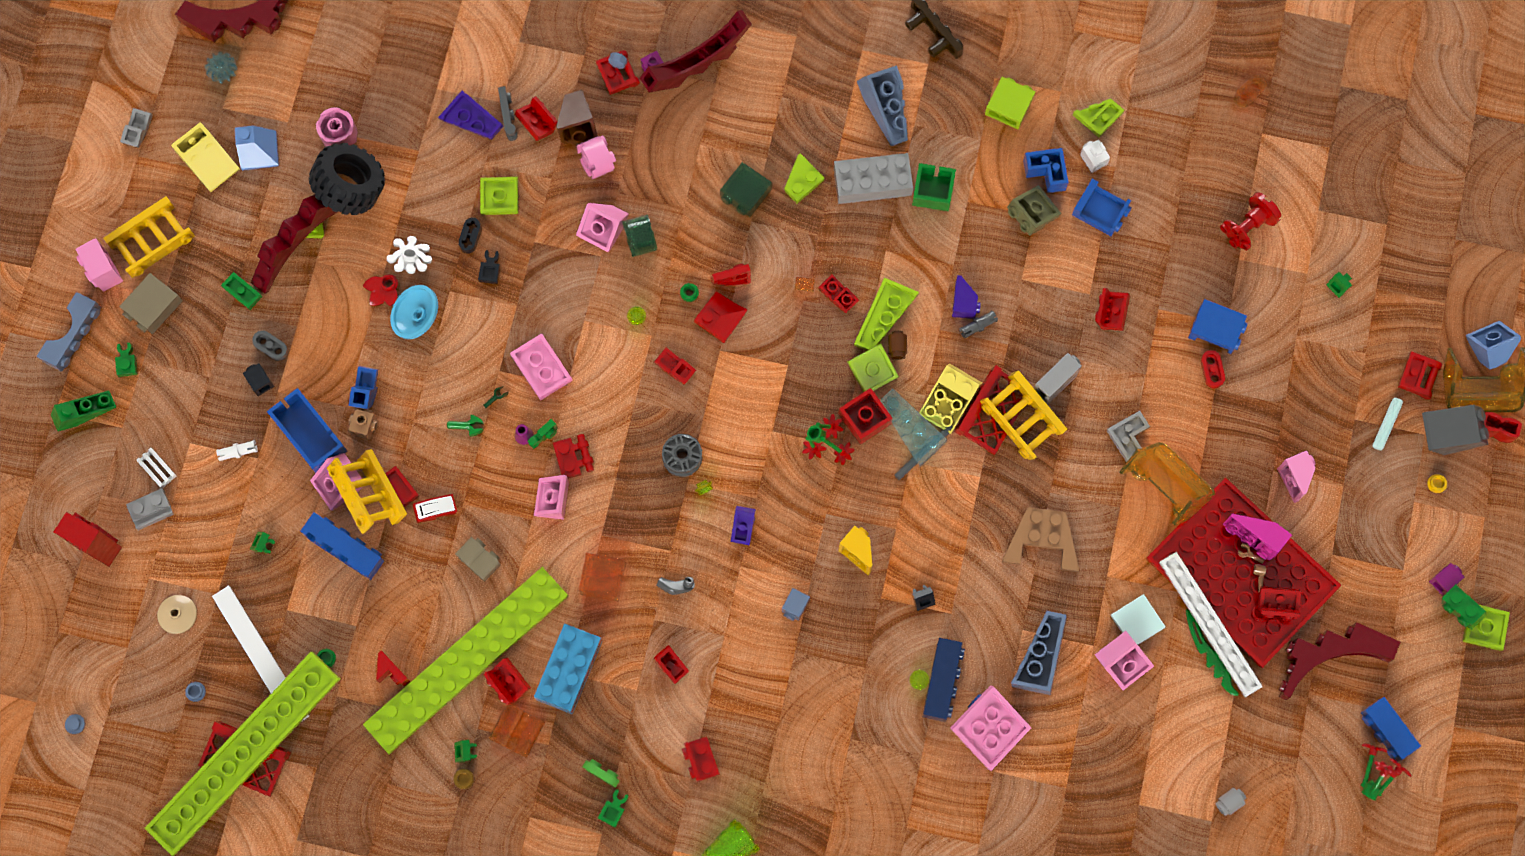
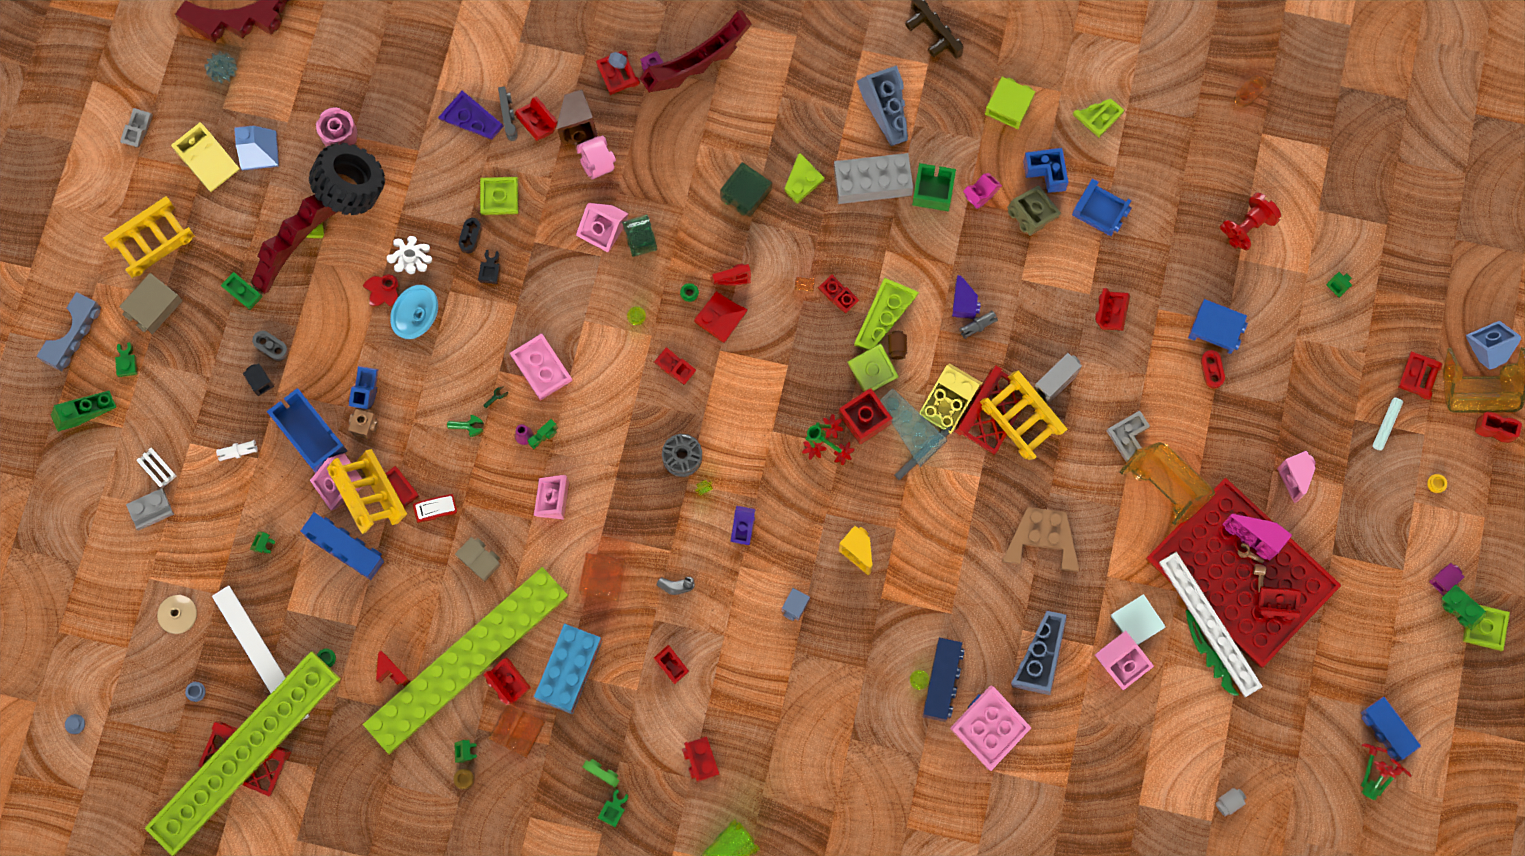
(88, 538): red brick -> none
(98, 265): bright pink brick -> none
(567, 458): red plate -> none
(923, 598): black tile -> none
(982, 190): none -> dark pink brick
(1095, 155): white brick -> none
(1359, 641): dark red arch -> none
(1455, 429): dark grey slope -> none

